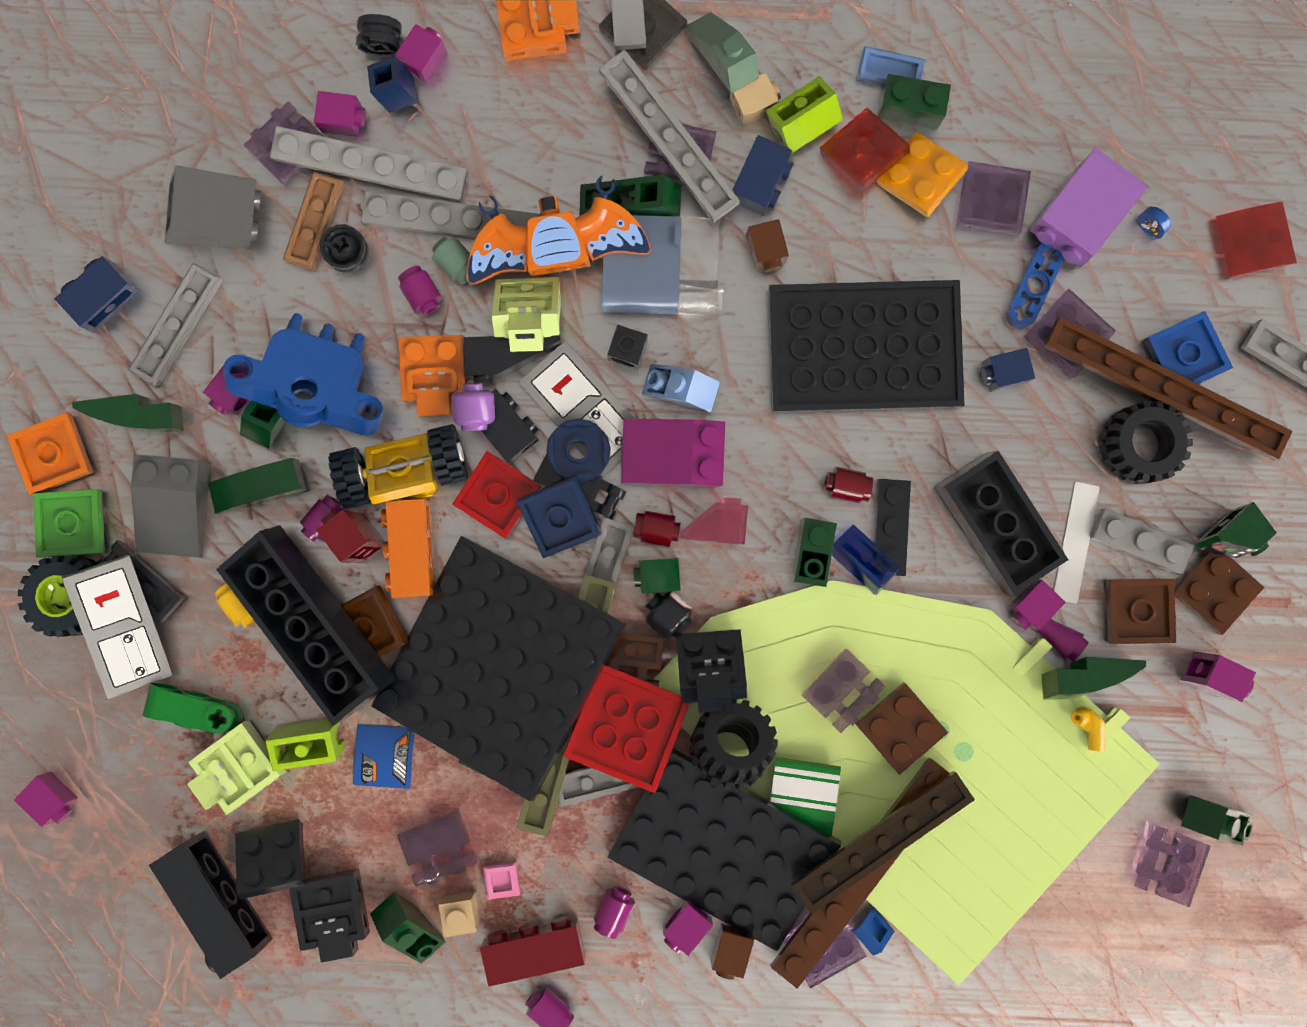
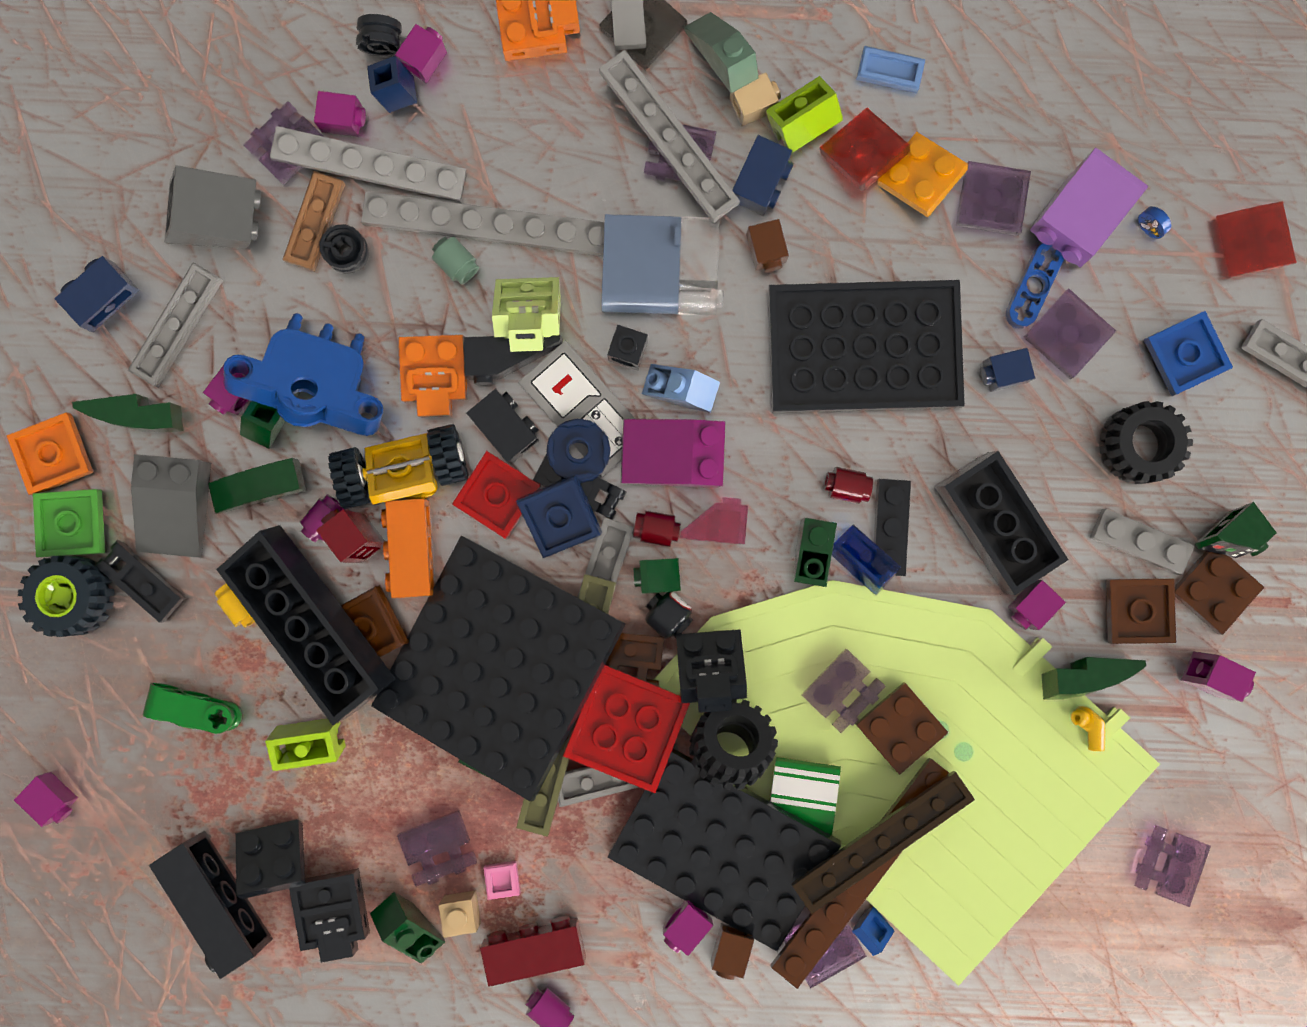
(117, 626): tile -> none
(232, 769): yellowish green piece -> none
(383, 756): blue sticker -> none
(419, 290): magenta brick -> none
(473, 407): medium lavender head -> none
(554, 239): torso -> none
(613, 912): magenta brick -> none
(639, 196): dark green slope -> none
(913, 101): dark green brick -> none
(1064, 639): magenta cone -> none
(1076, 541): white sticker -> none
(1168, 387): reddish brown plate -> none
(1217, 821): dark green slope -> none

